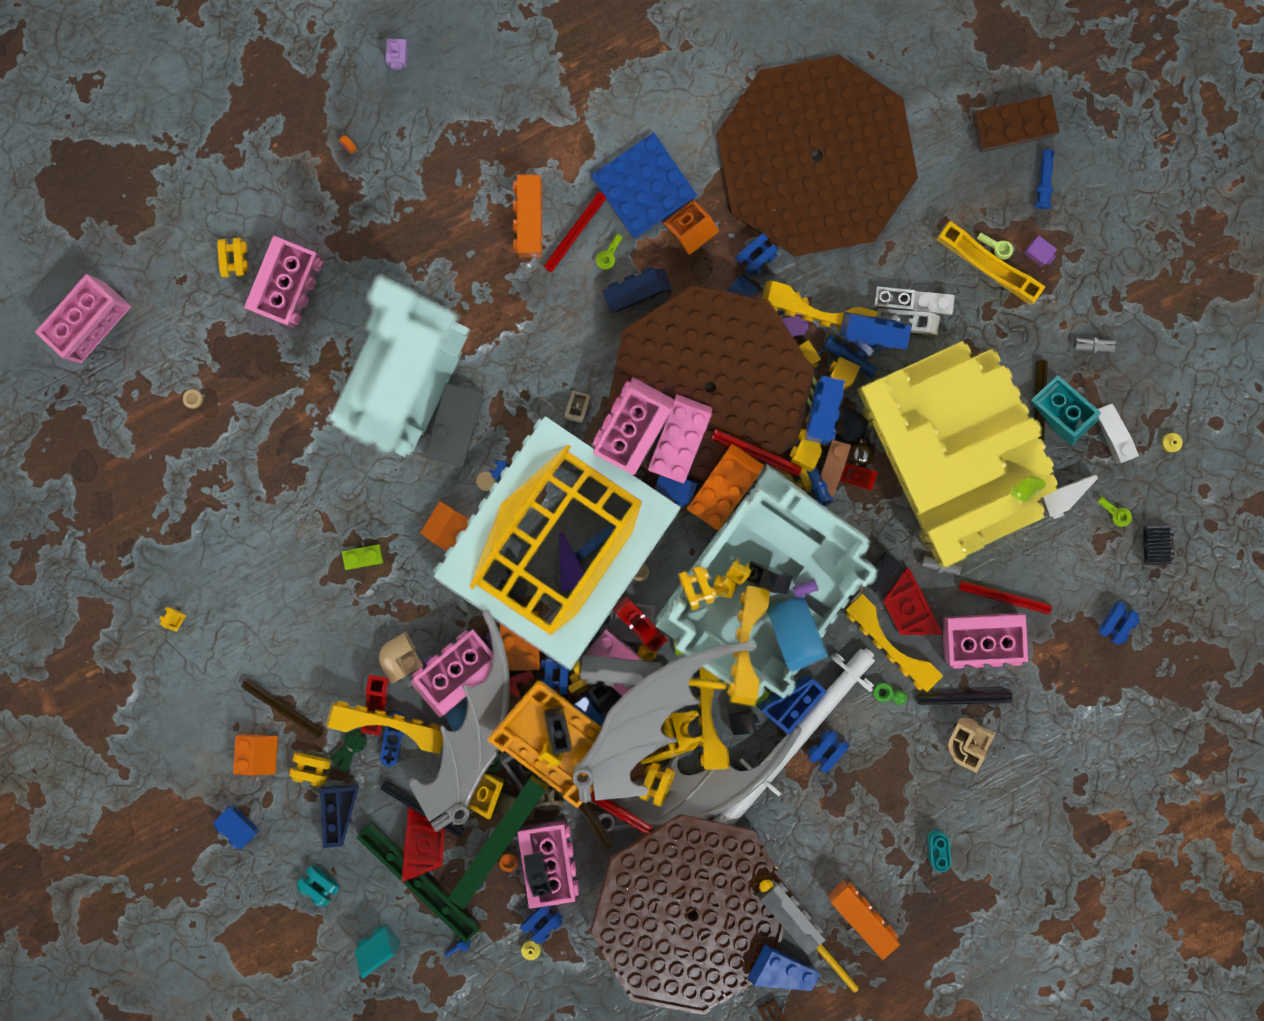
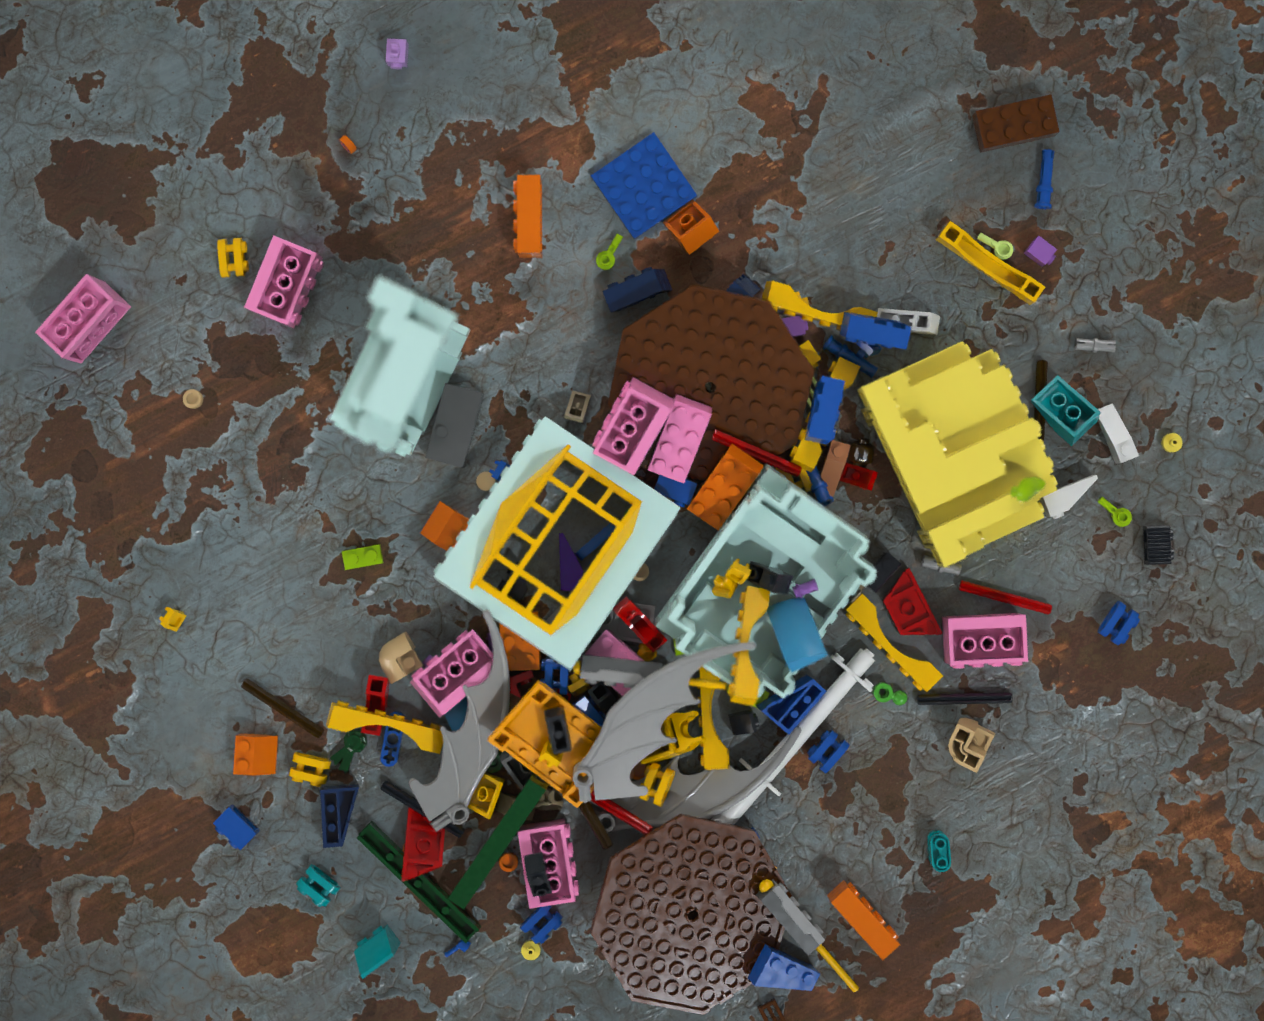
(575, 231): red axle -> none
(707, 593): yellow brick -> none
(755, 266): blue brick -> none
(850, 424): black slope -> none
(863, 148): reddish brown plate -> none
(914, 301): white slope -> none

